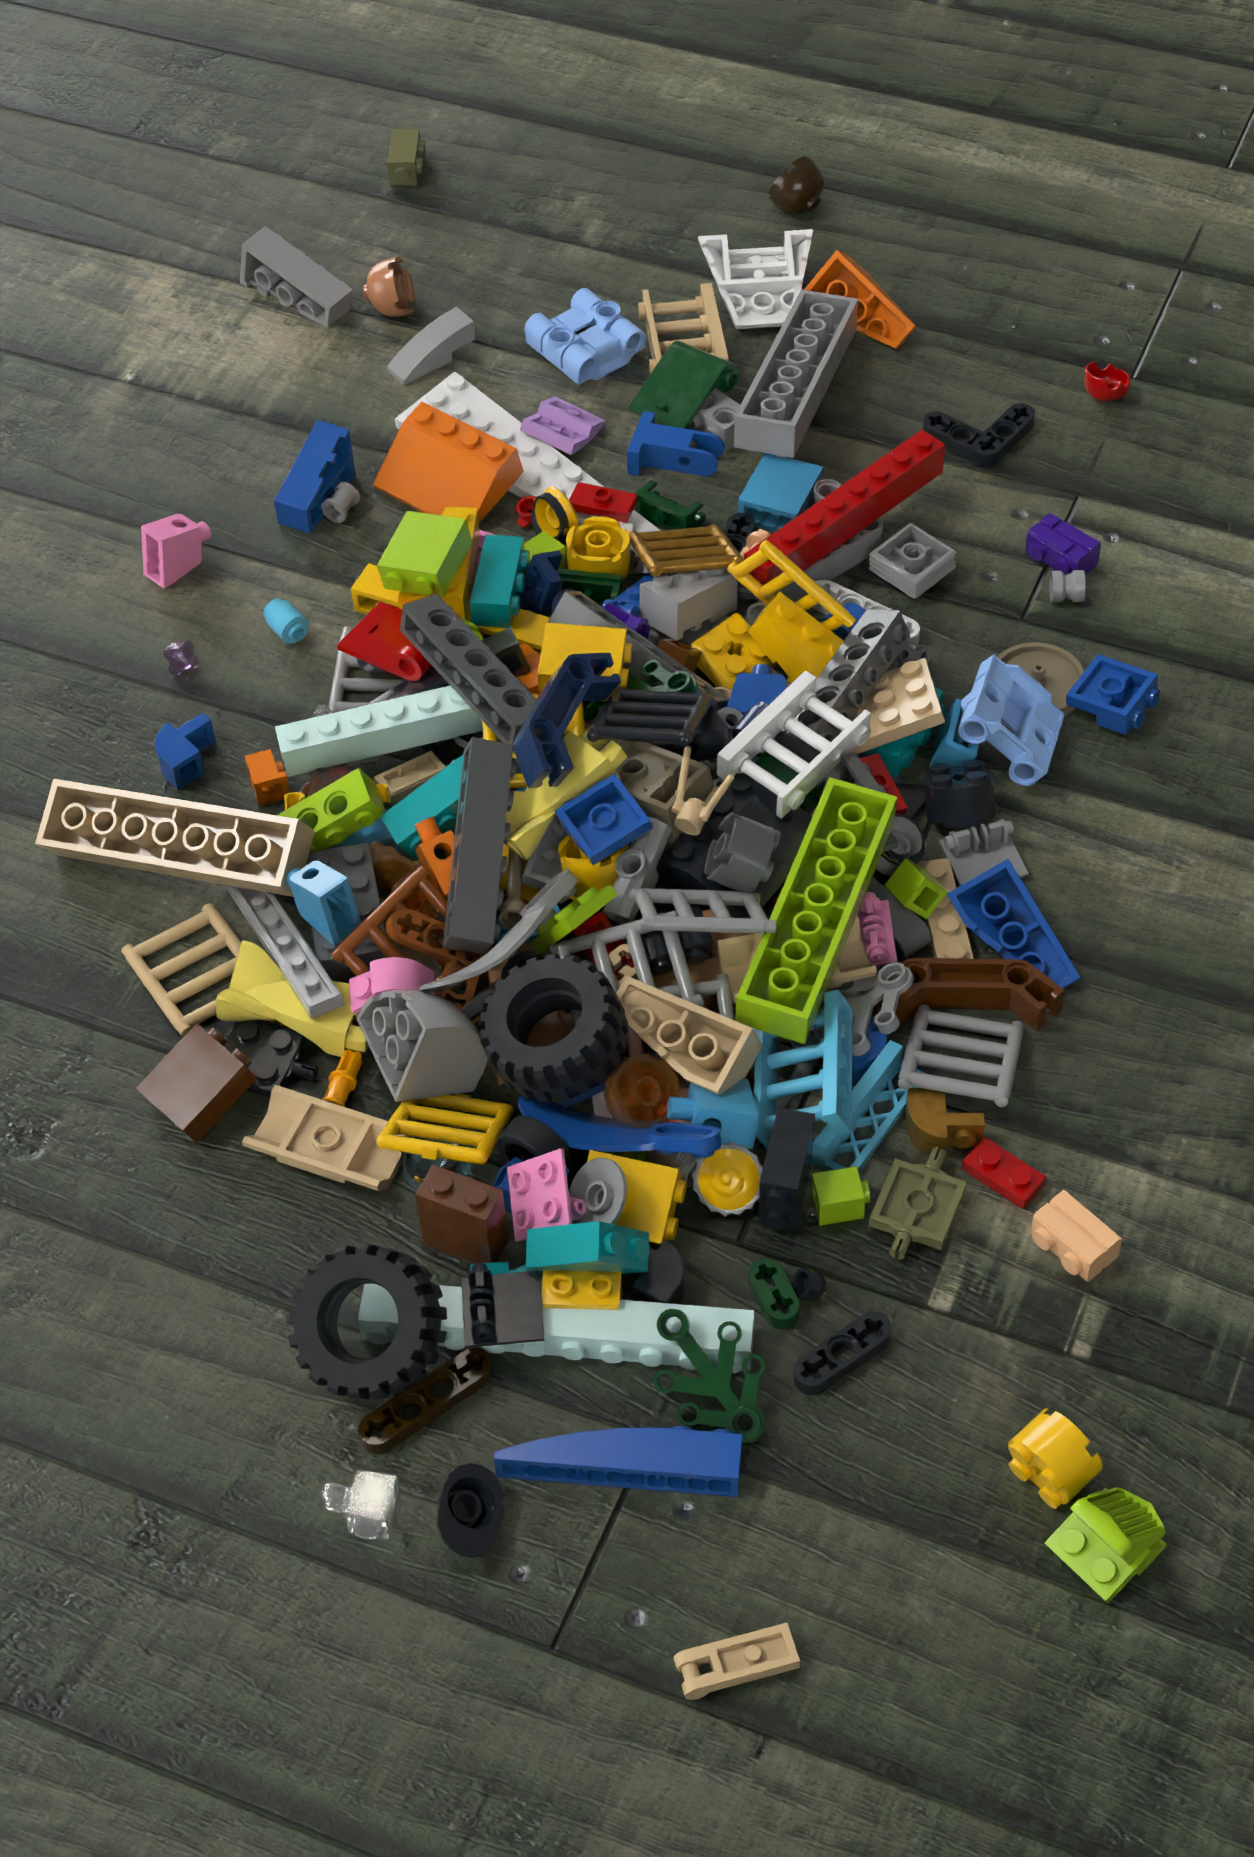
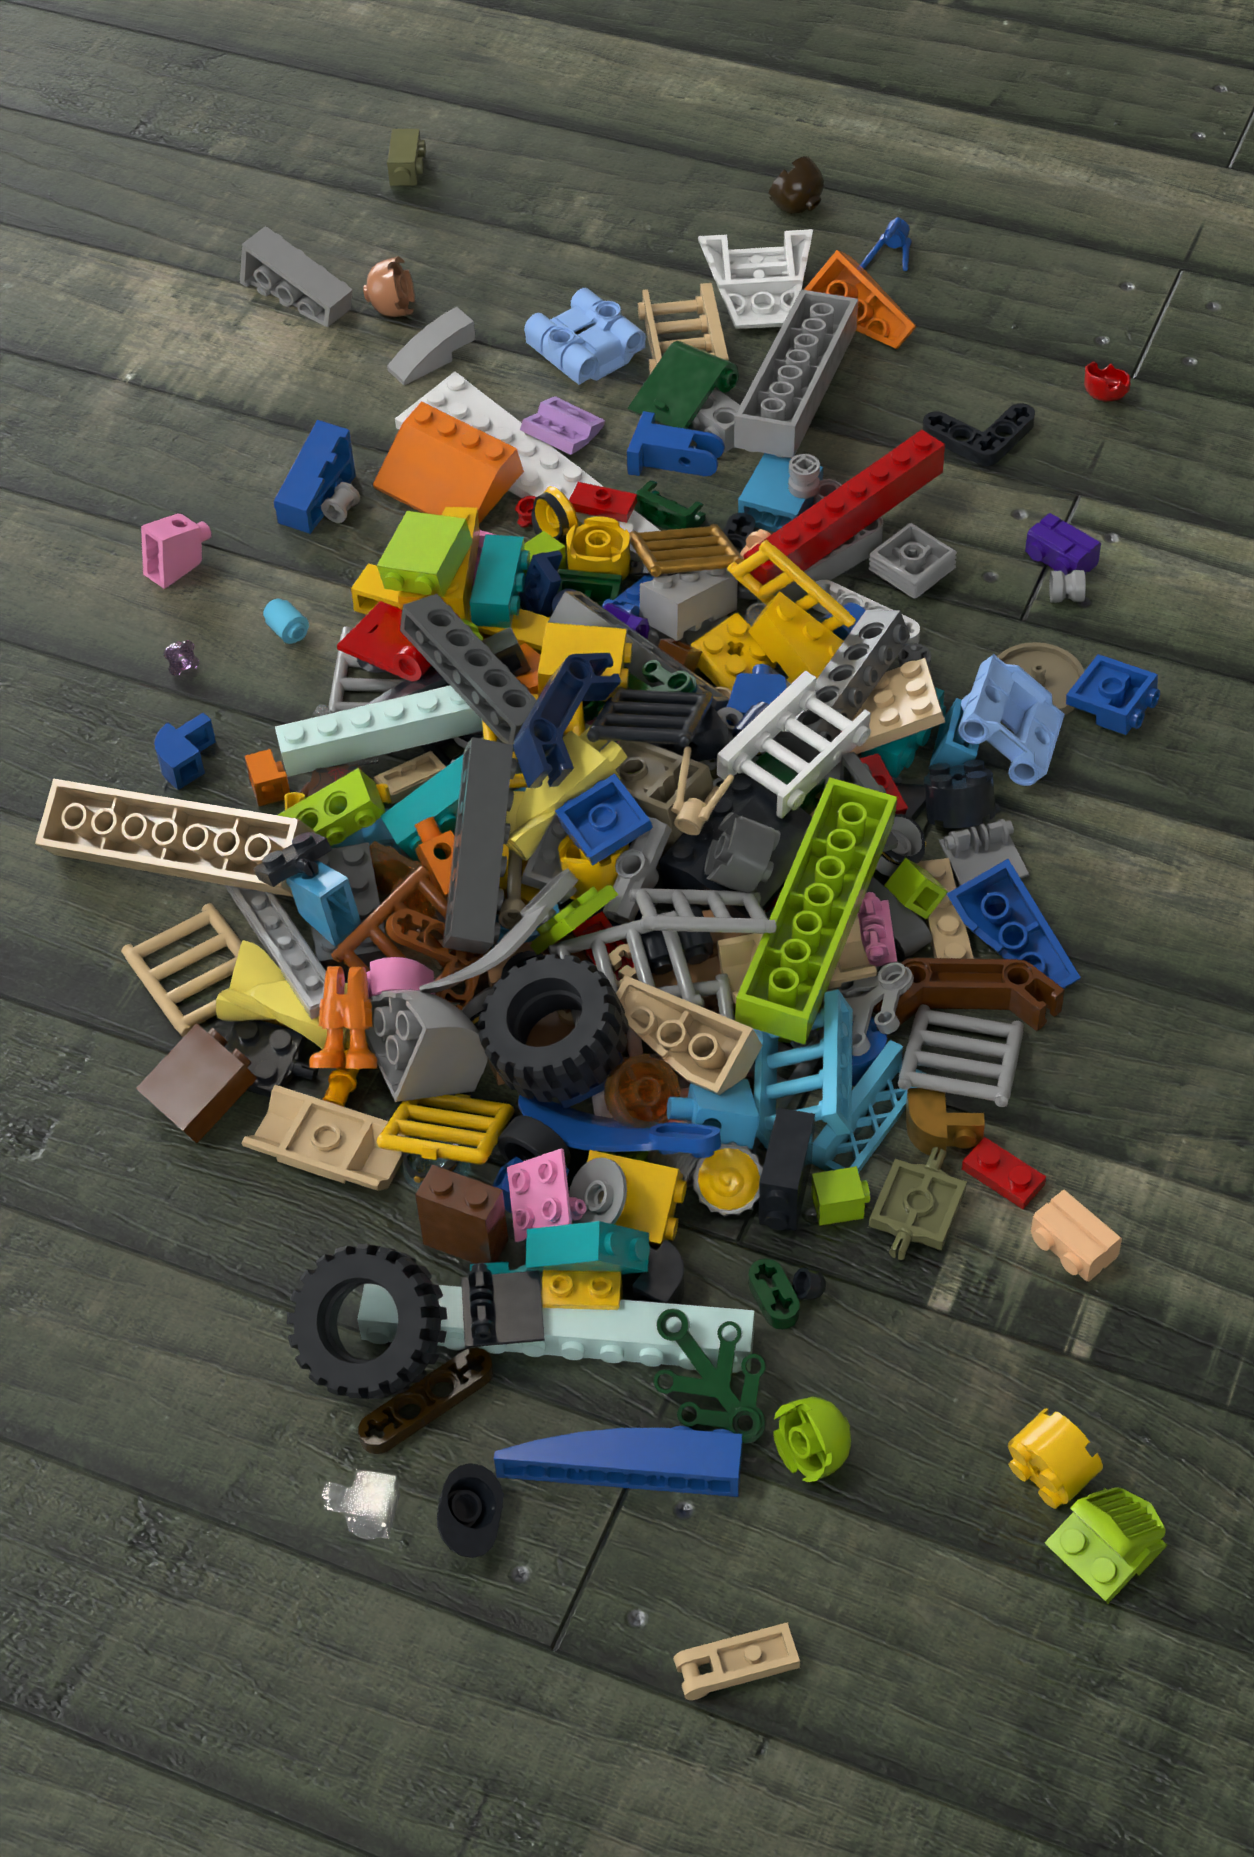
(294, 859): none -> black plate
(341, 1012): none -> orange piece
(804, 476): none -> light grey wheel
(812, 1437): none -> lime cylinder
(835, 1369): black beam -> none
(894, 237): none -> blue plant

